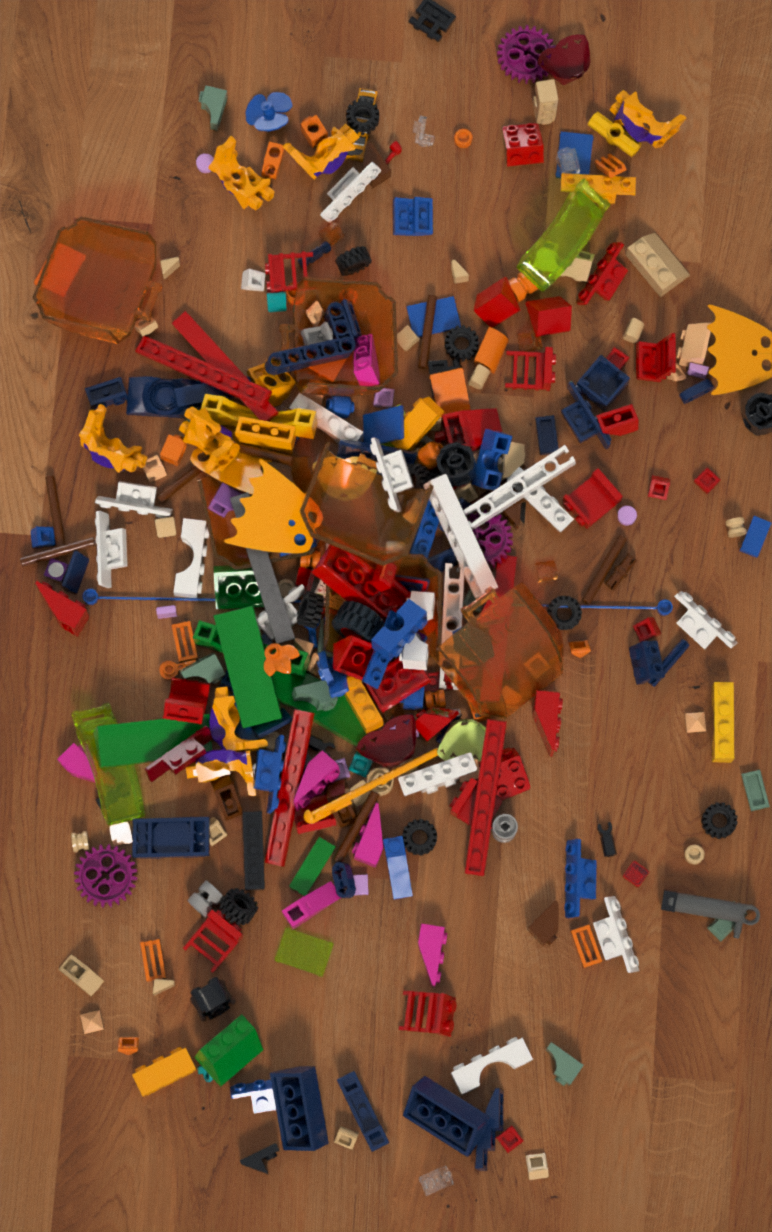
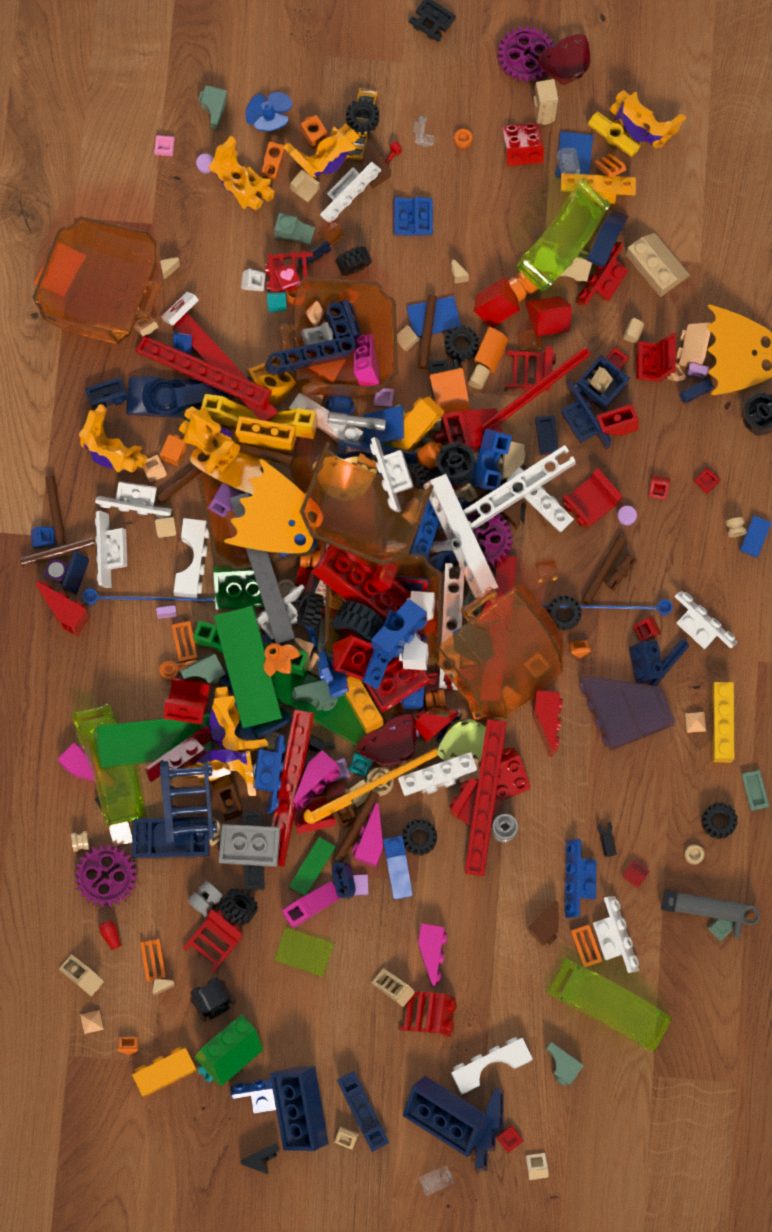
(110, 934): none -> red cone
(164, 145): none -> bright pink tile
(170, 792): none -> dark blue fence
(174, 313): none -> white tile
(182, 342): none -> blue tile
(249, 845): none -> light grey tile
(287, 276): none -> tile
(293, 230): none -> sand green arch
(304, 186): none -> tan panel
(344, 419): none -> light grey piece
(401, 995): none -> tan slope
(450, 544): none -> light grey piece
(536, 389): none -> red axle
(600, 380): none -> tan tile
(607, 238): none -> dark blue slope
(611, 1005): none -> clear neon green windscreen
(626, 709): none -> clear purple slope

